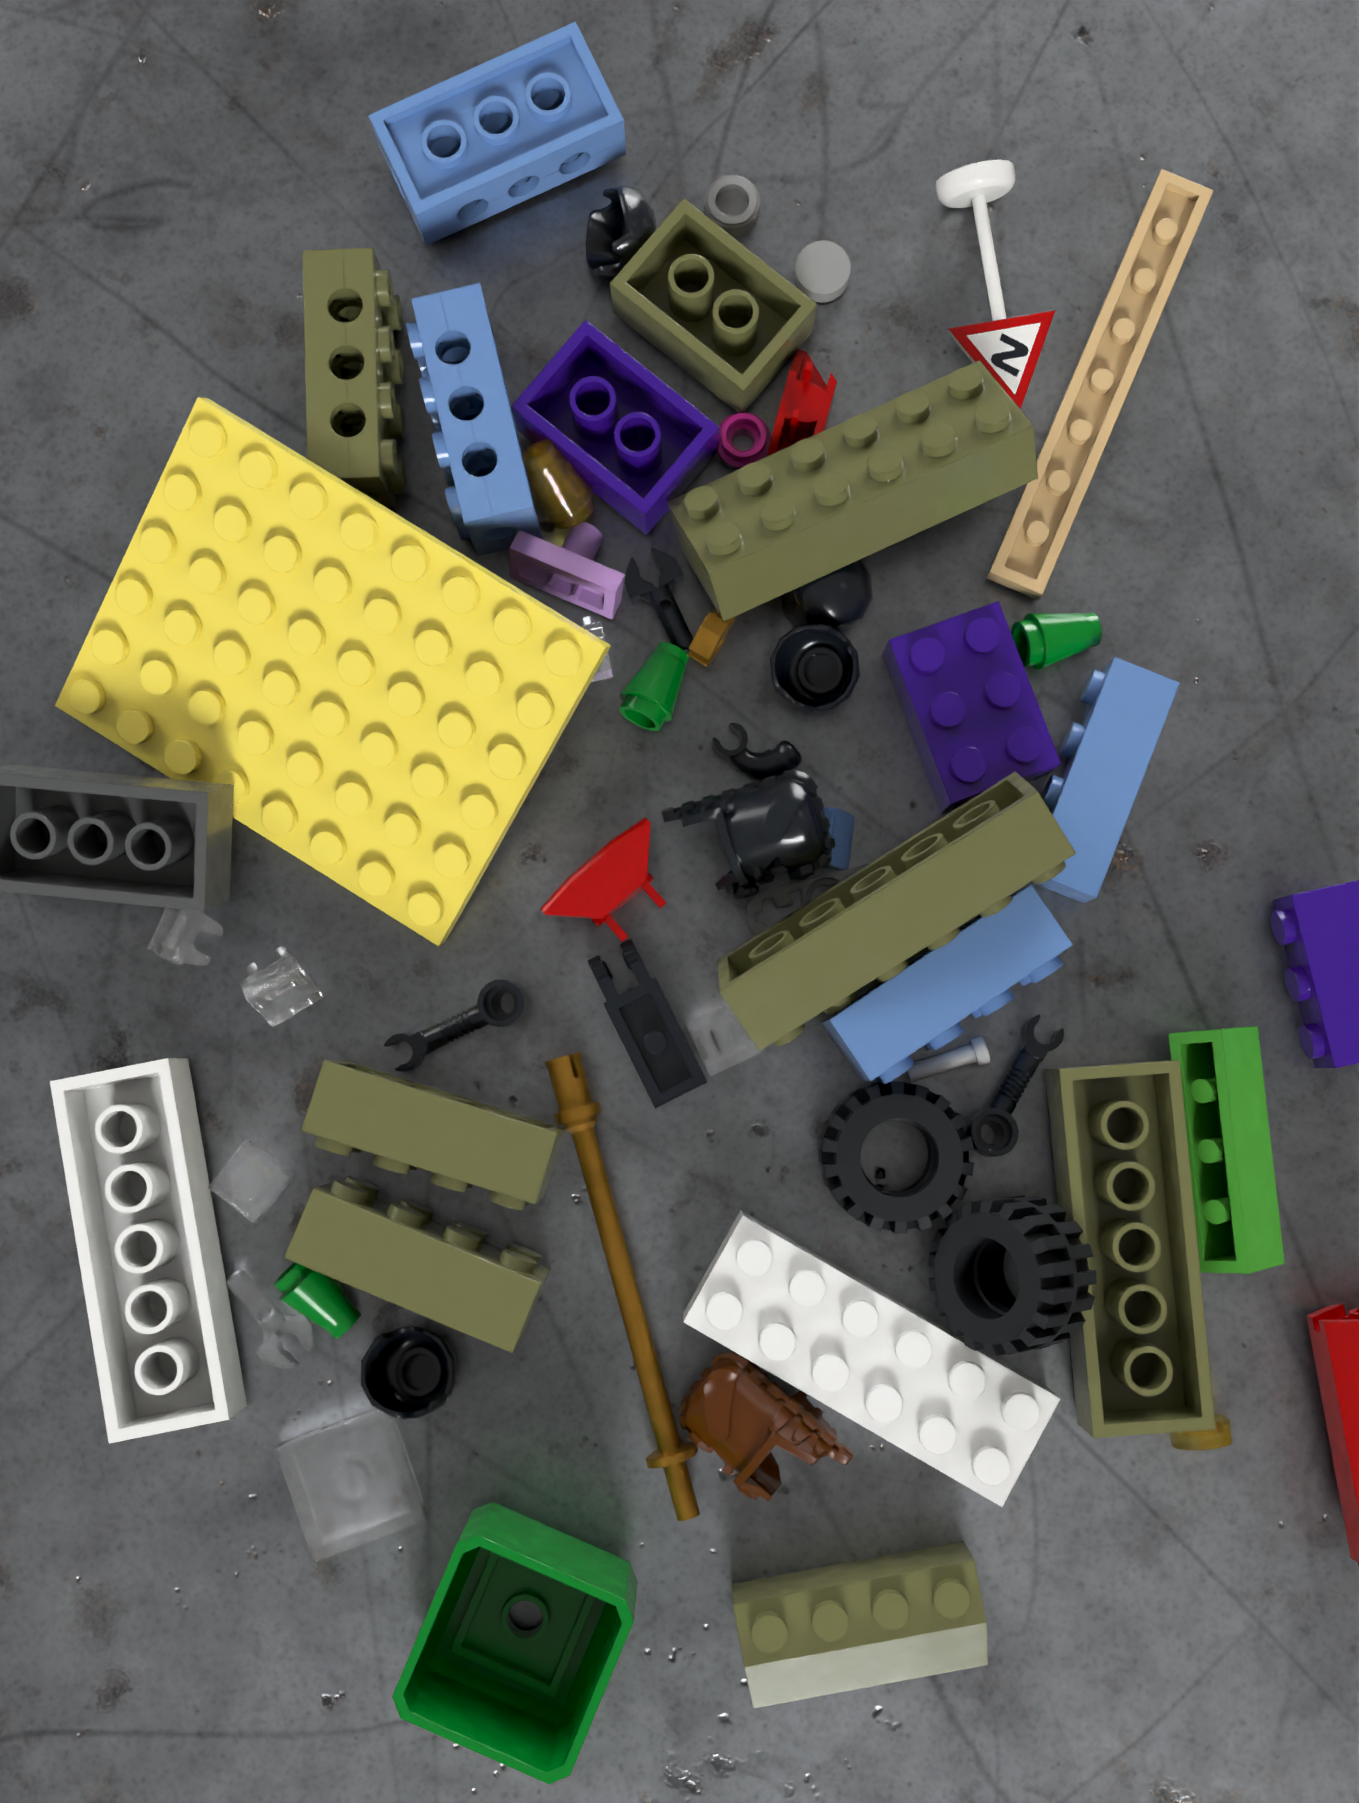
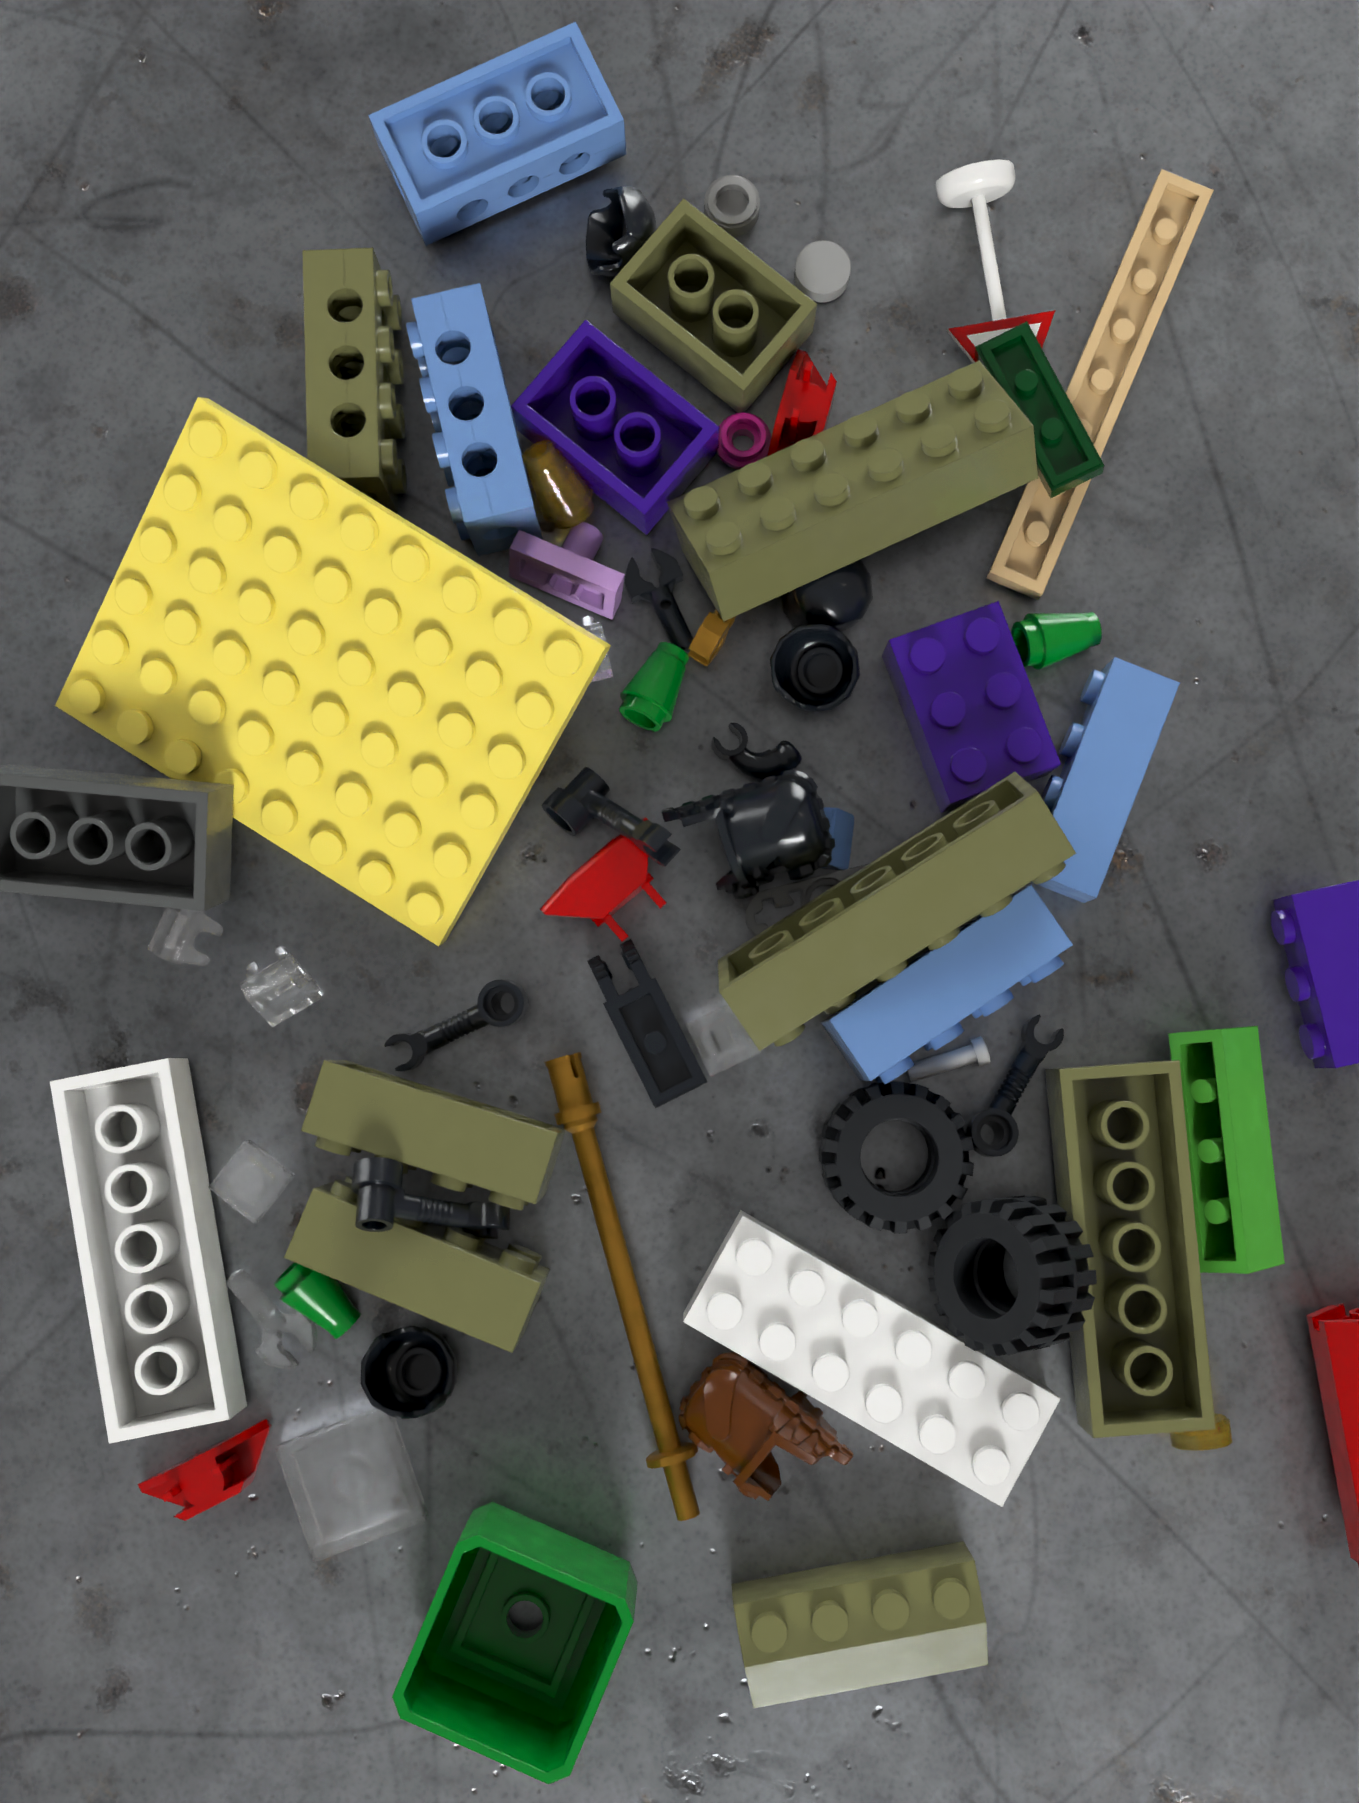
(212, 1473): none -> red piece
(381, 1199): none -> black brick
(586, 800): none -> black brick
(1061, 442): none -> dark green tile

